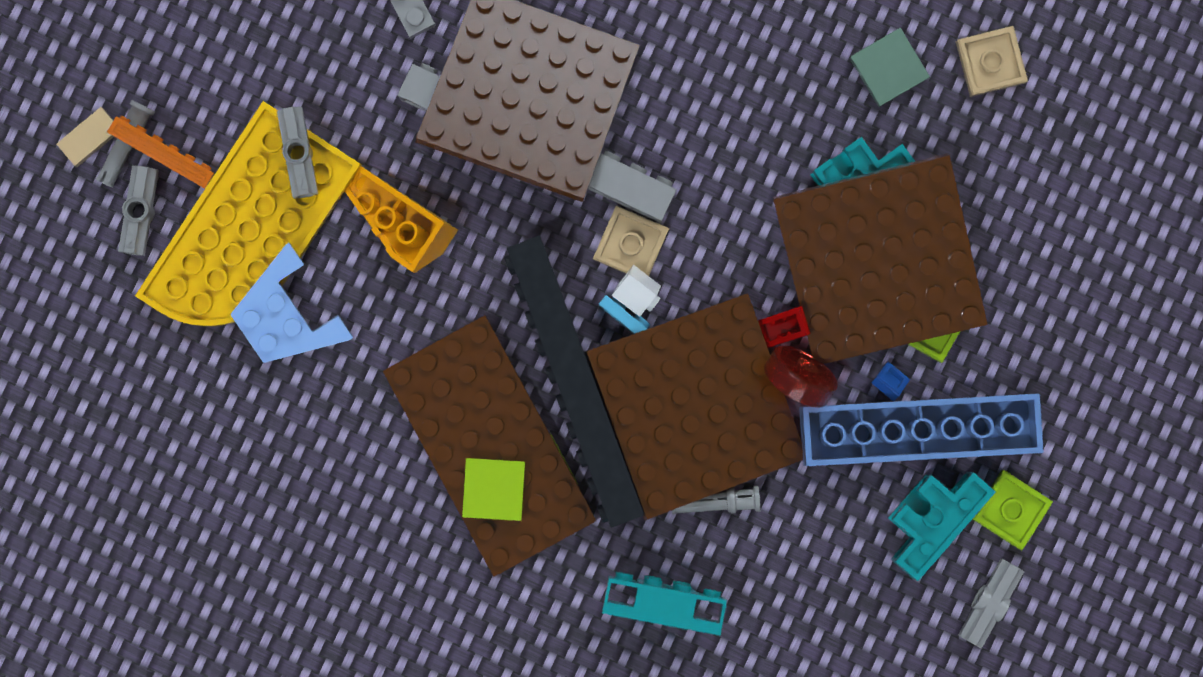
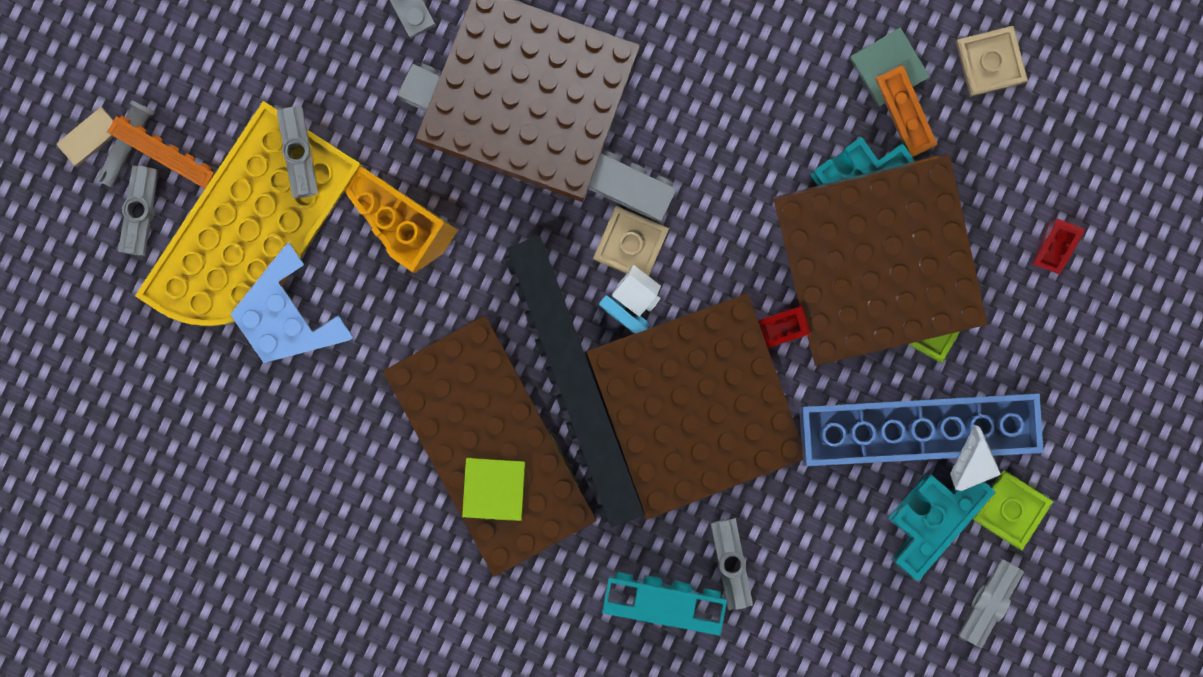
(730, 500): light grey pin -> none
(734, 583): none -> light grey piece
(800, 376): clear red wheel -> none
(890, 381): blue tile -> none
(905, 110): none -> orange plate
(974, 462): none -> white slope
(1057, 245): none -> red slope

